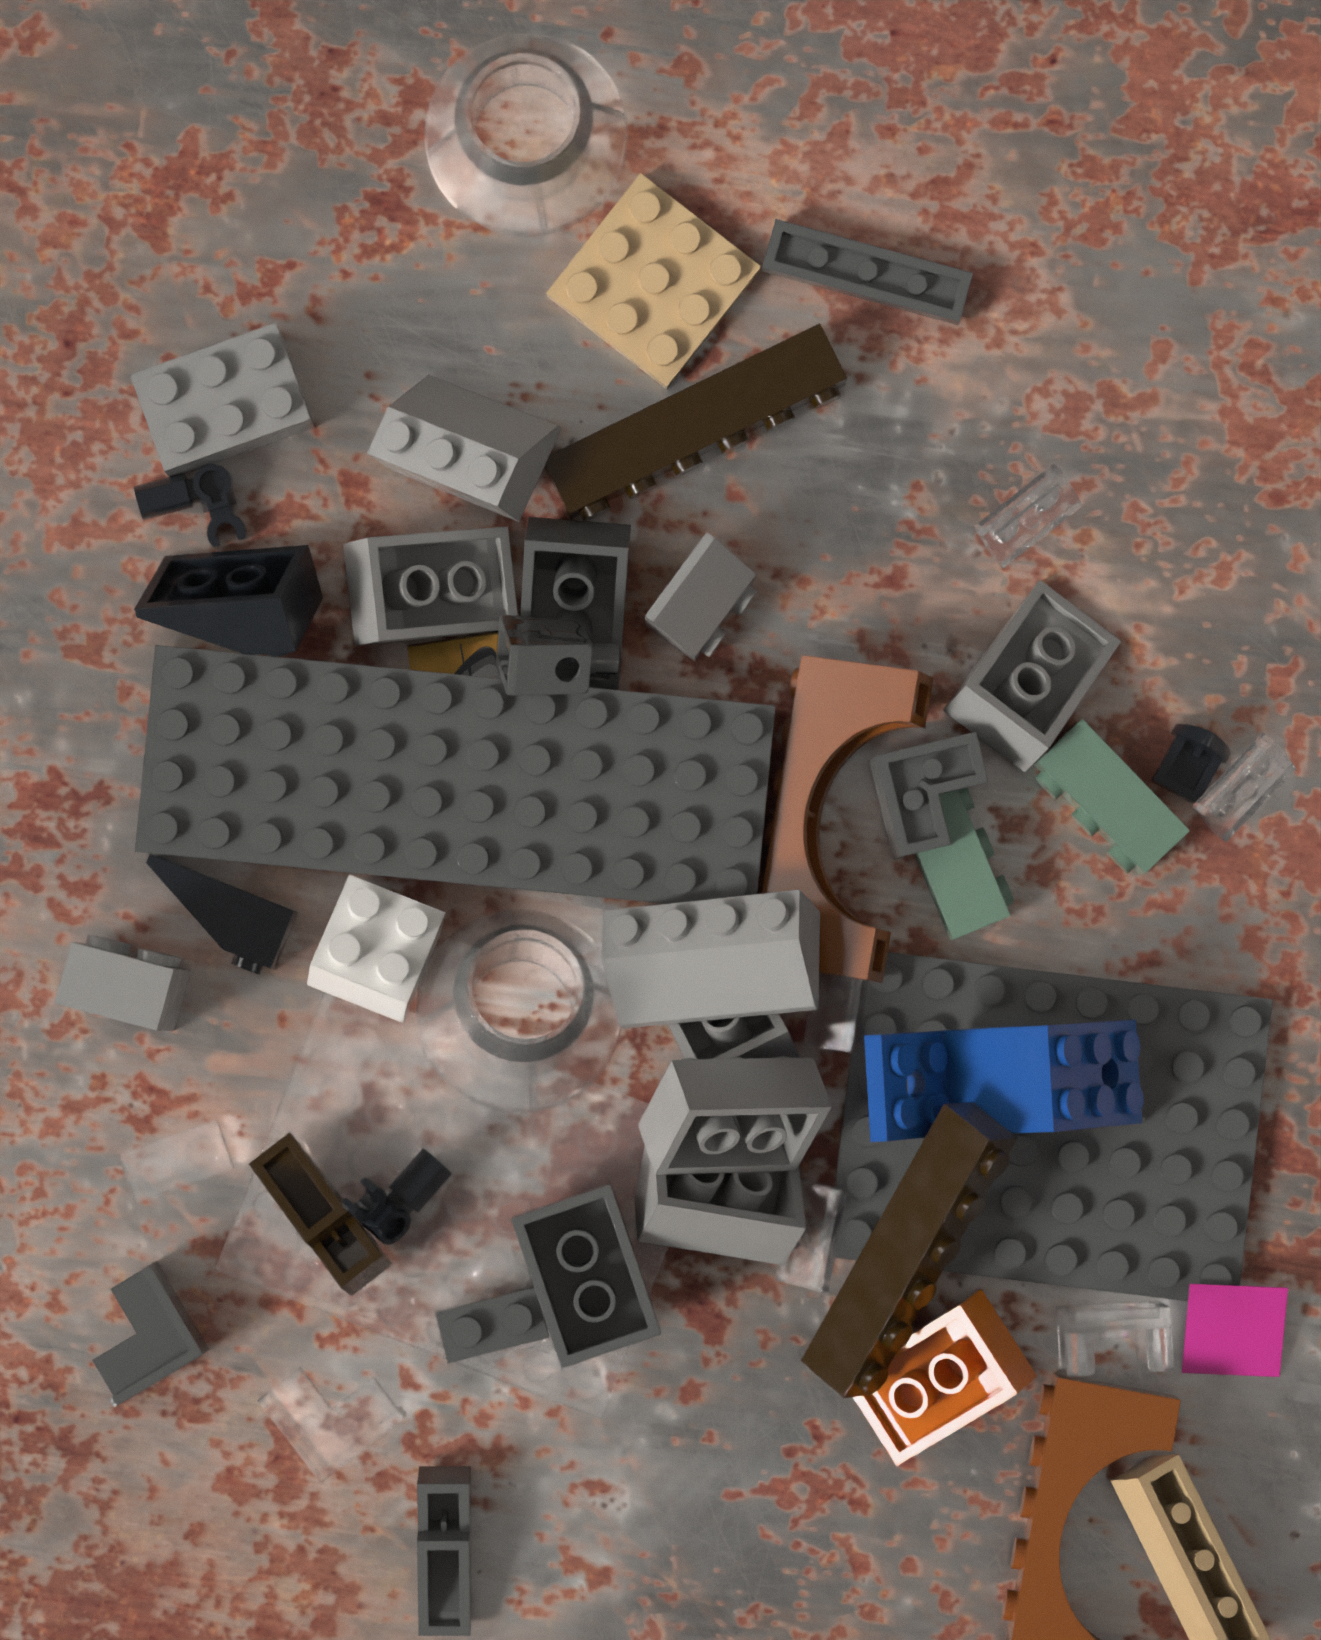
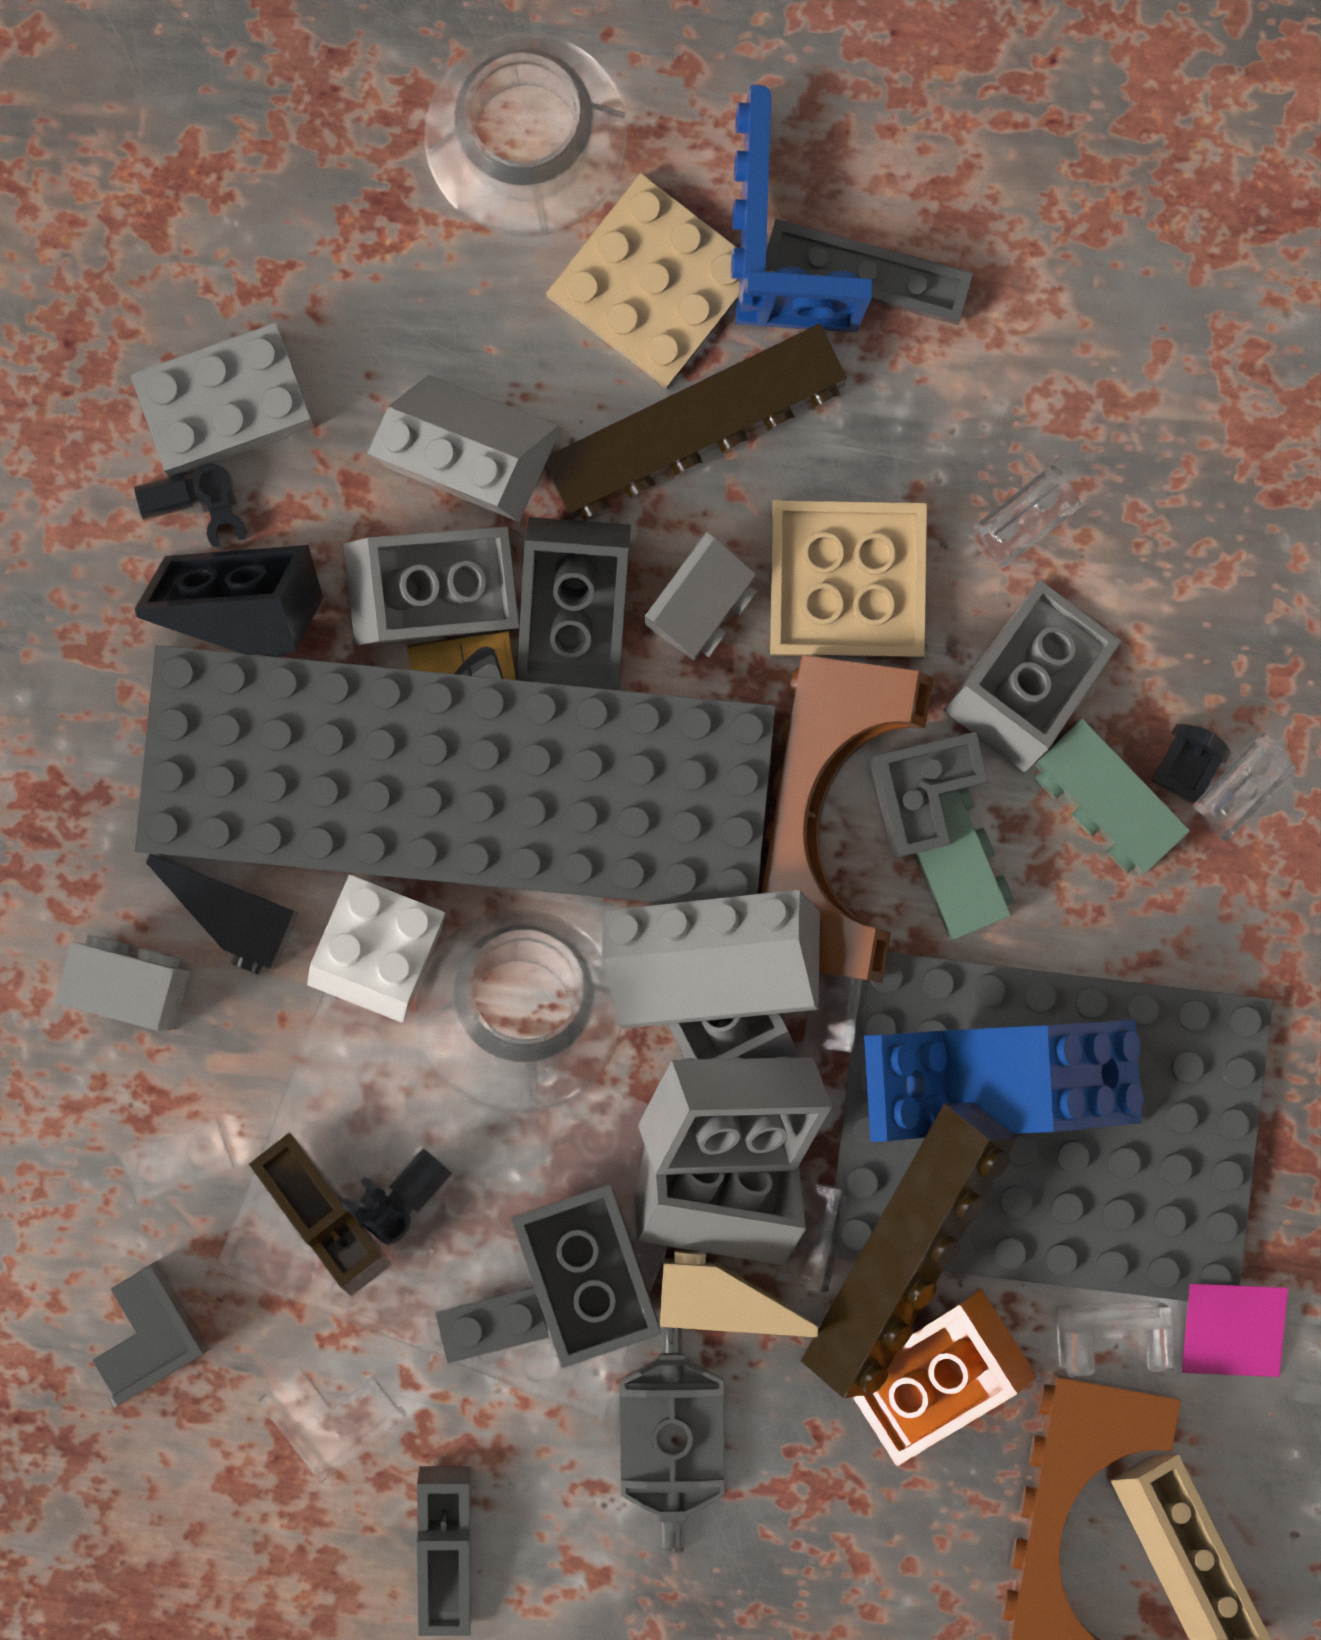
(550, 656): dark grey torso -> none
(664, 1394): none -> dark grey plate
(714, 1298): none -> tan slope
(788, 295): none -> blue bracket
(848, 579): none -> tan plate

